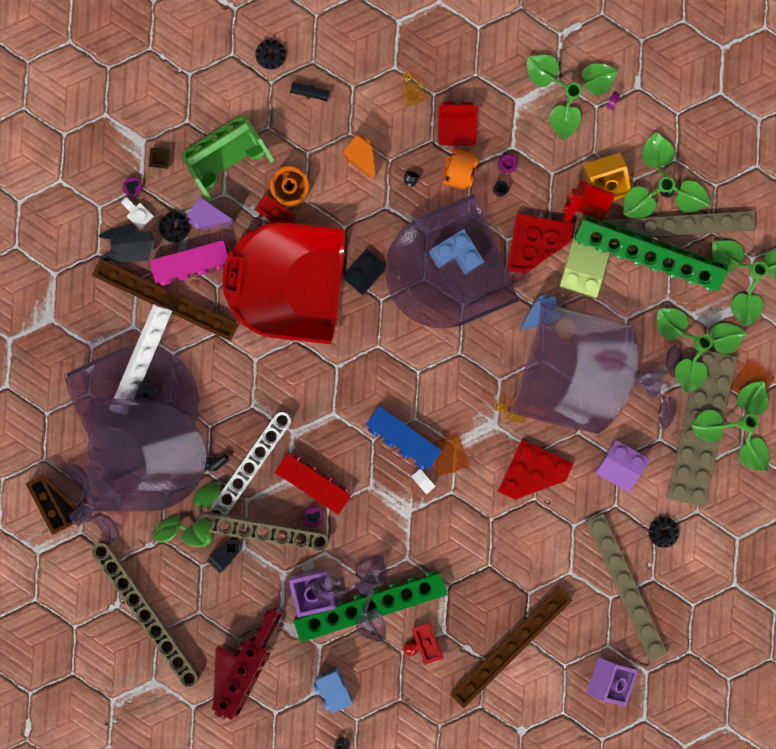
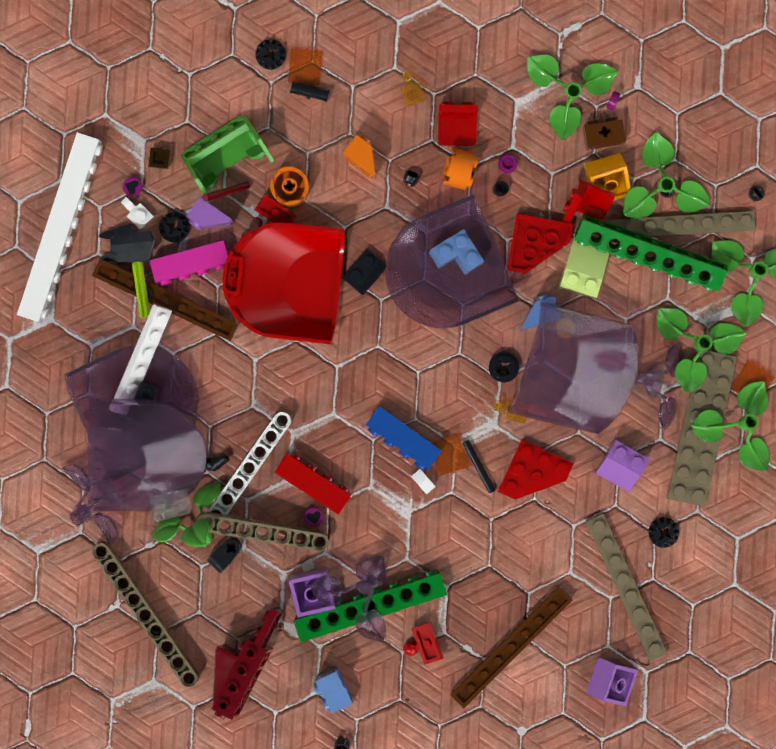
(51, 504): reddish brown wedge -> none
(59, 228): none -> white brick
(141, 290): none -> lime axle
(170, 505): none -> clear bracket
(226, 191): none -> dark red bar
(305, 66): none -> clear orange piece
(479, 467): none -> black bar
(513, 368): none -> black gear
(615, 134): none -> reddish brown brick
(753, 196): none -> black hinge

